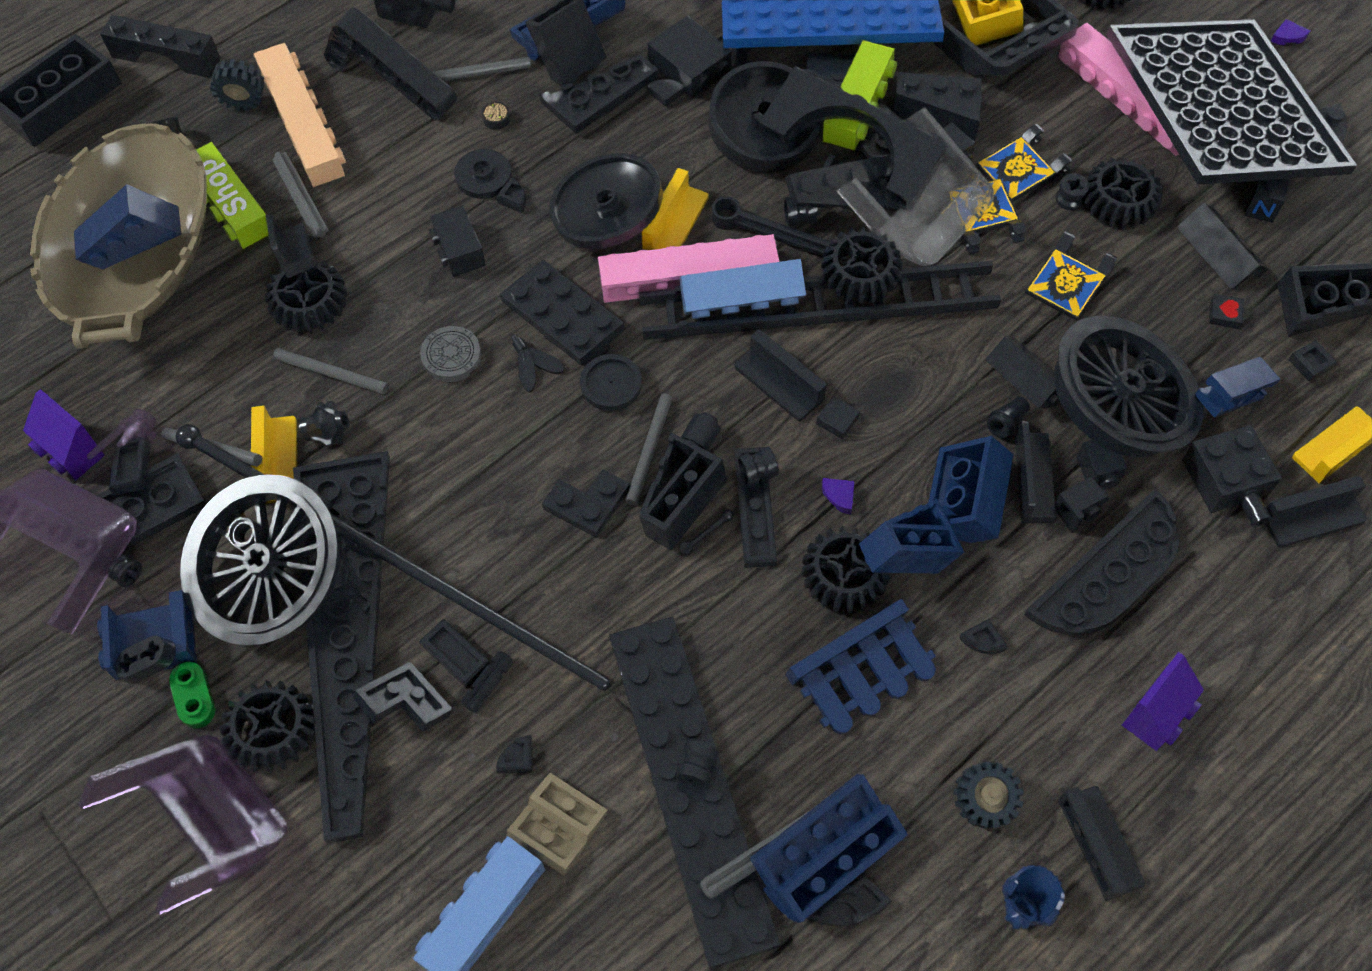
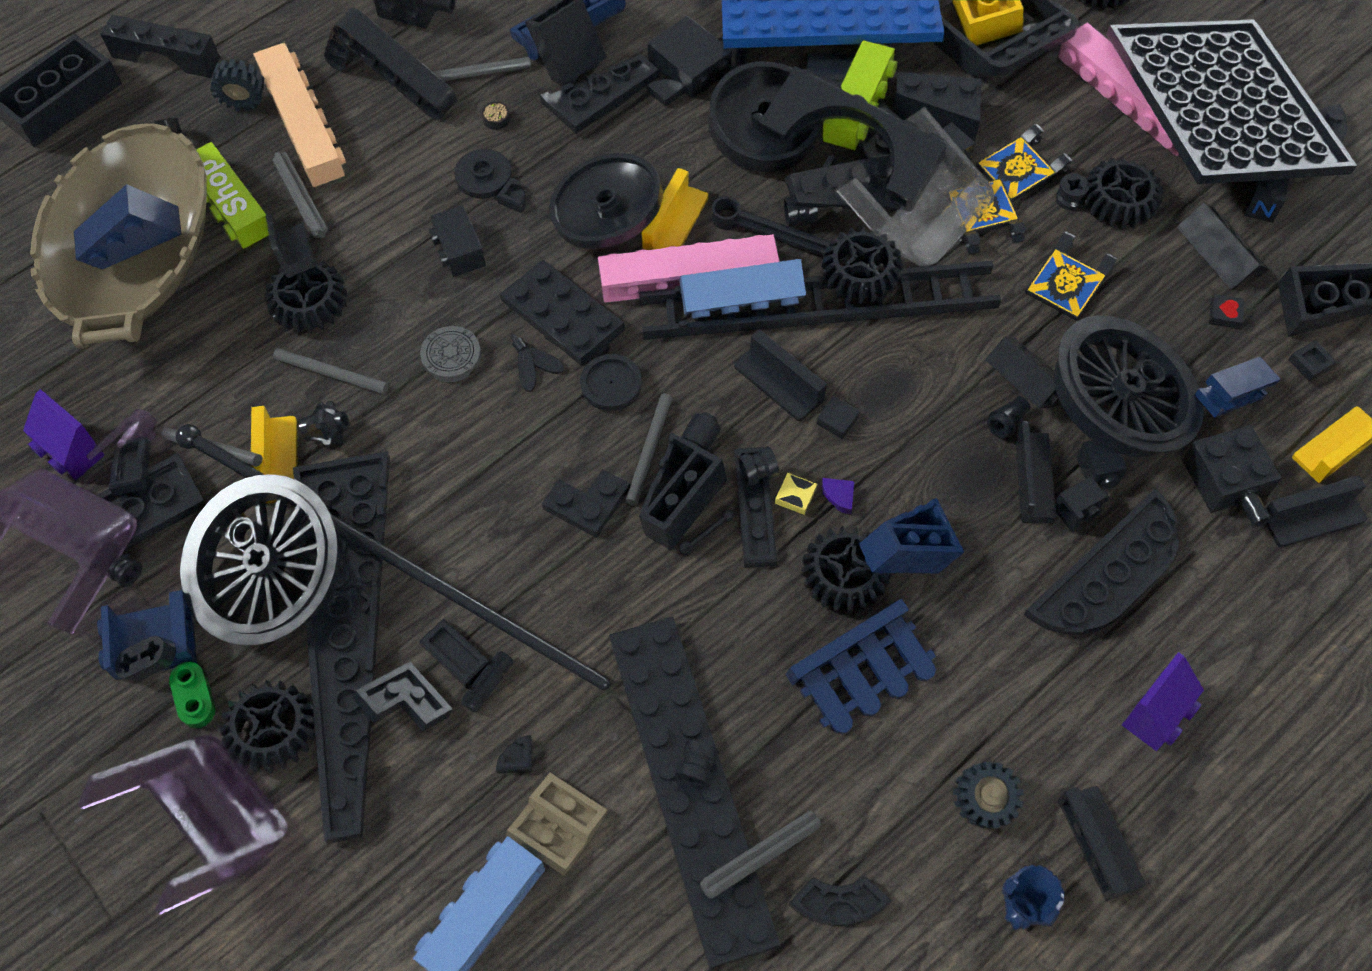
(795, 493): none -> light yellow tile
(827, 849): dark blue brick -> none
(973, 487): dark blue slope -> none
(983, 638): black tile -> none
(1289, 33): dark purple tile -> none

